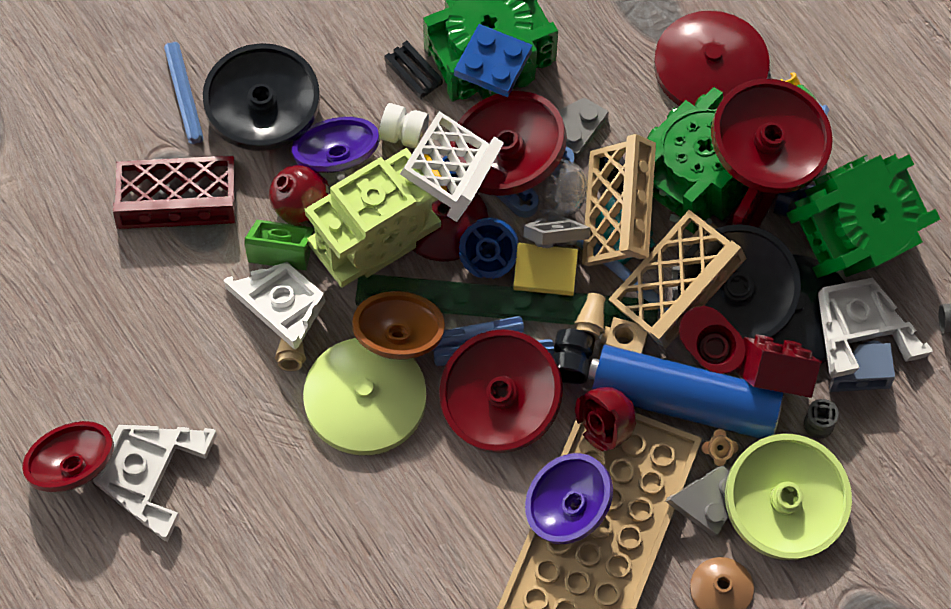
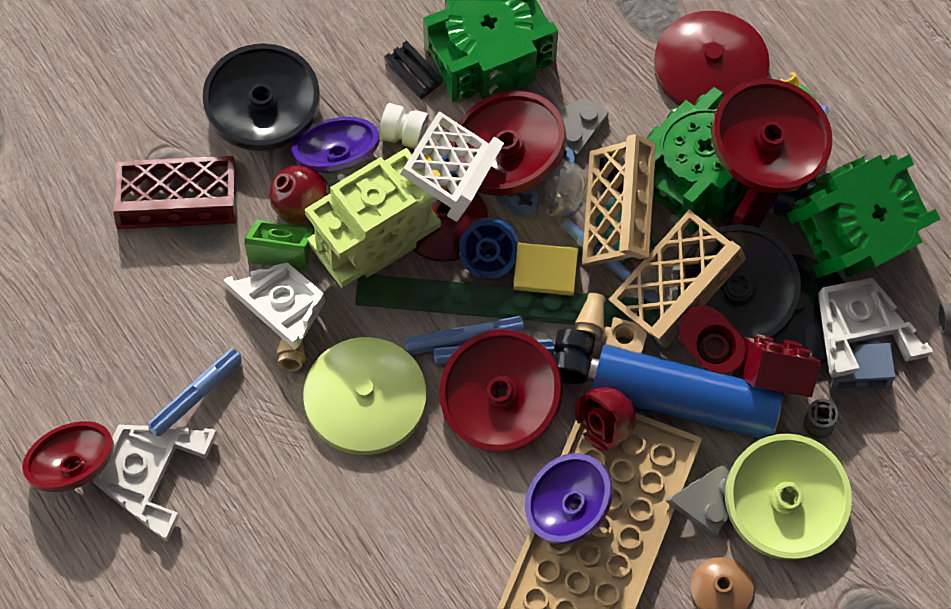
(183, 93): medium blue axle -> none
(194, 392): none -> medium blue axle
(398, 325): dark orange dish -> none
(493, 60): blue plate -> none
(555, 231): light grey wing -> none
(728, 447): light nougat plate -> none

